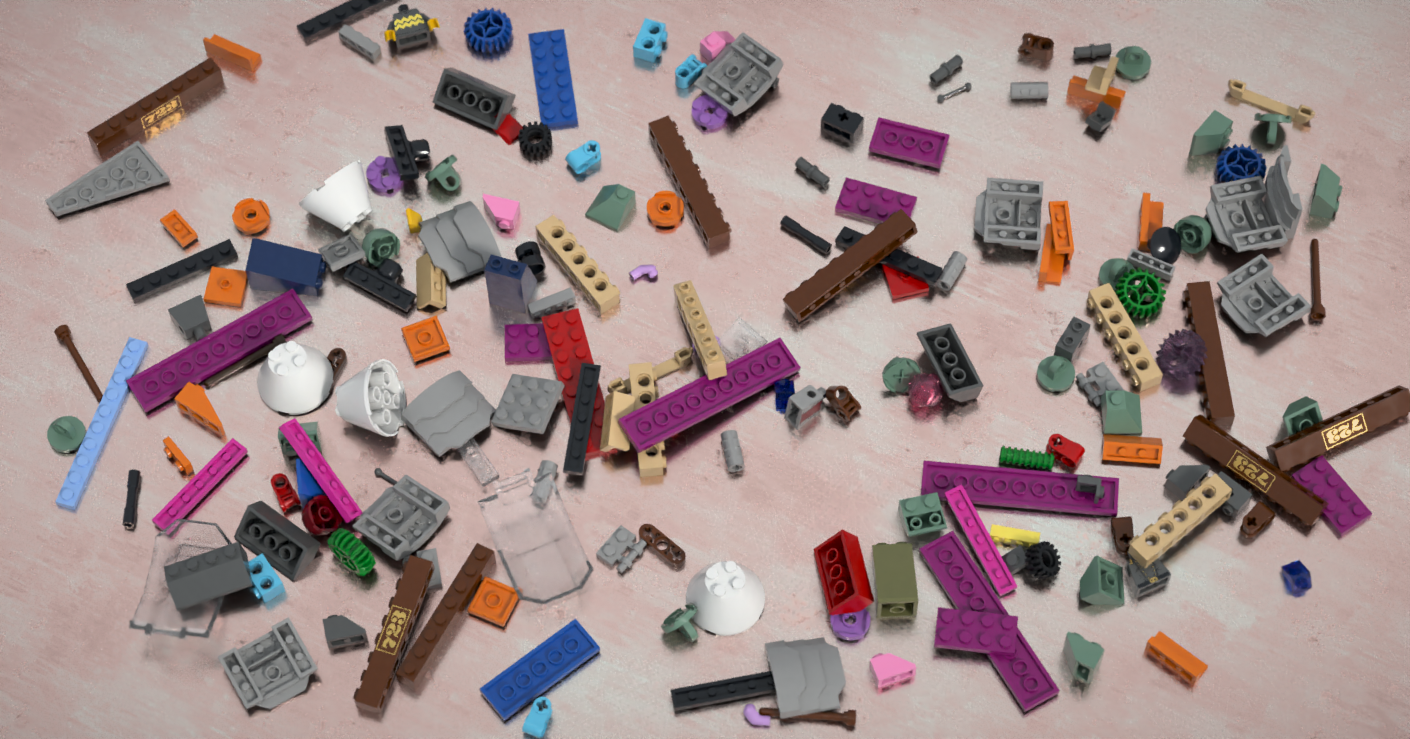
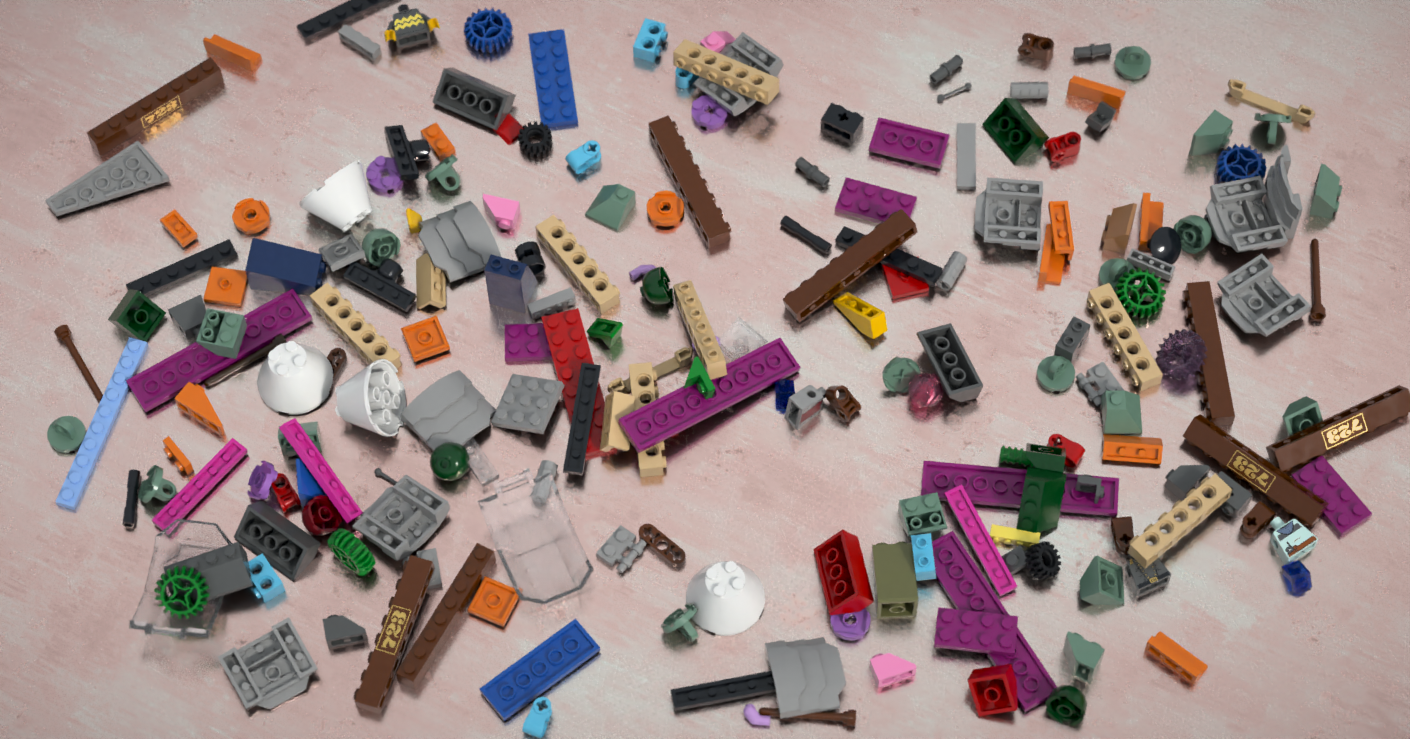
(137, 315): none -> dark green slope
(153, 486): none -> sand green tile
(188, 607): none -> green gear
(222, 332): none -> sand green slope
(261, 480): none -> medium lavender plate
(345, 326): none -> tan brick
(438, 141): none -> orange plate
(449, 461): none -> dark green cylinder
(606, 330): none -> green slope
(656, 287): none -> dark green cylinder
(700, 377): none -> green slope
(726, 71): none -> tan brick
(732, 451): light grey axle -> none
(862, 315): none -> yellow slope
(923, 557): none -> medium azure brick
(966, 156): none -> light grey tile
(994, 689): none -> red slope
(1015, 130): none -> dark green slope
(1041, 500): none -> dark green slope
(1046, 457): none -> dark green slope
(1060, 146): none -> red piece
(1066, 704): none -> dark green cylinder
(1101, 77): tan panel -> none
(1119, 228): none -> medium nougat slope
(1291, 539): none -> light aqua torso

